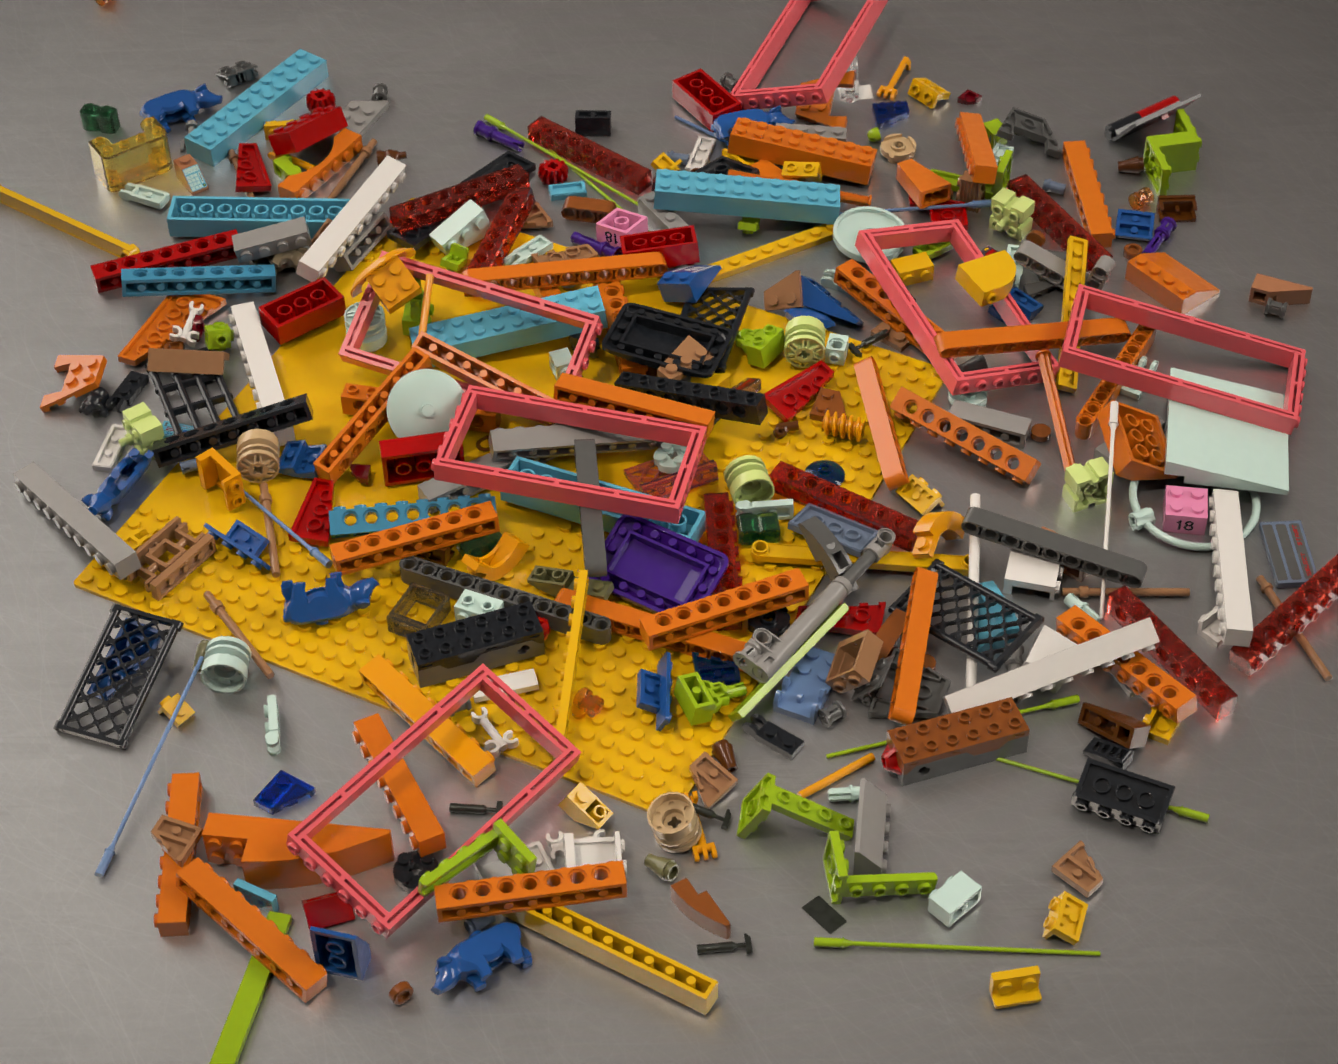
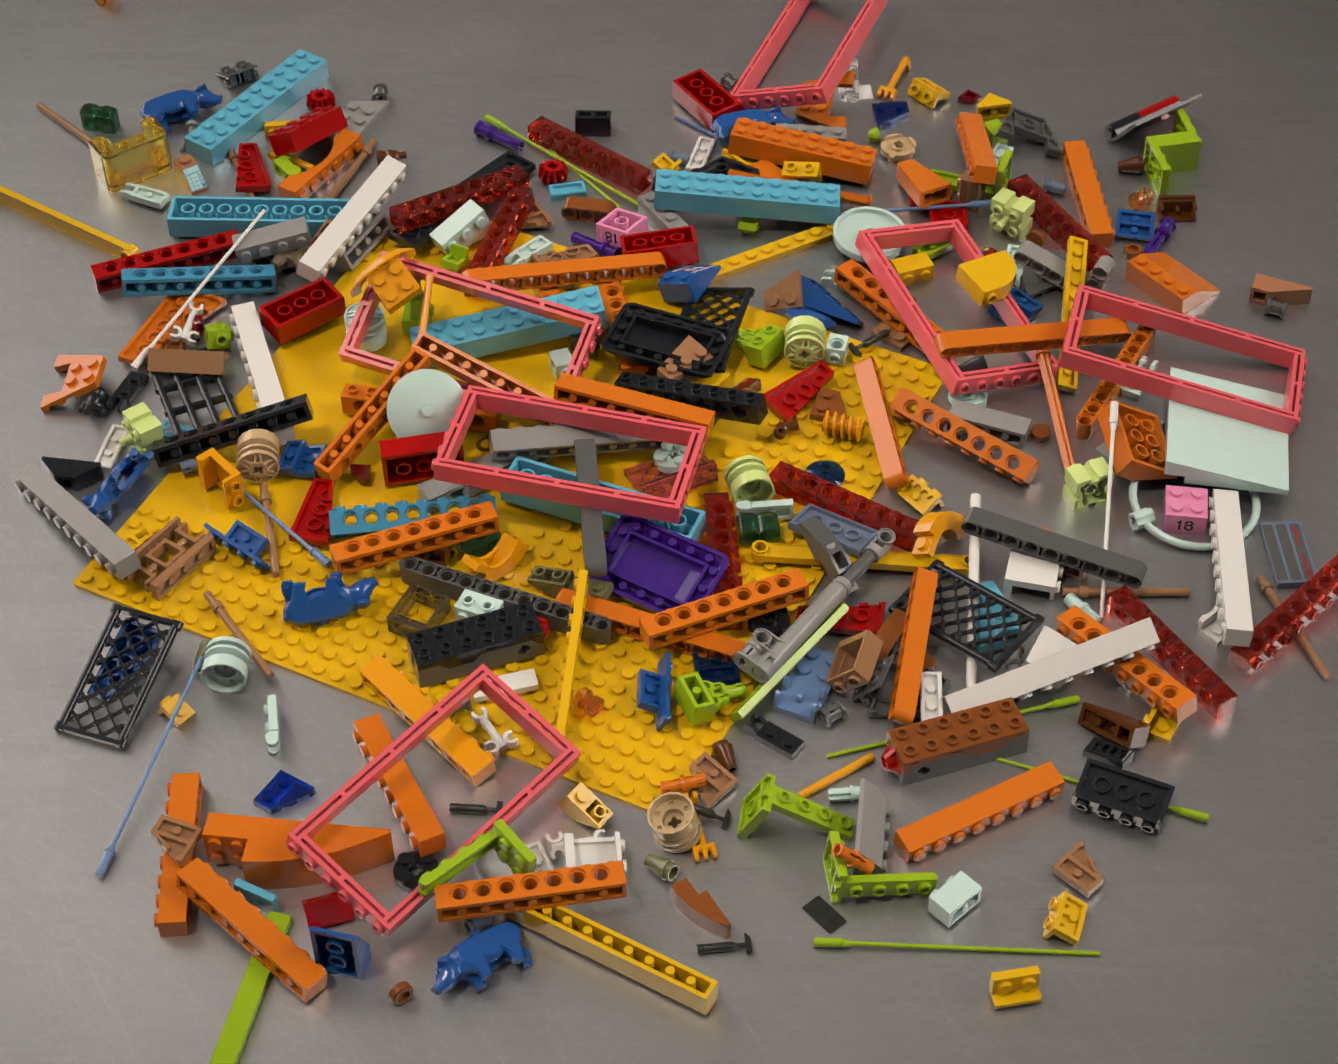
(63, 122): none -> medium nougat bar
(71, 473): none -> black slope
(144, 354): none -> white piece
(683, 783): none -> orange pin
(853, 858): none -> orange pin
(931, 695): none -> white tile
(978, 812): none -> orange brick
(994, 107): none -> yellow slope

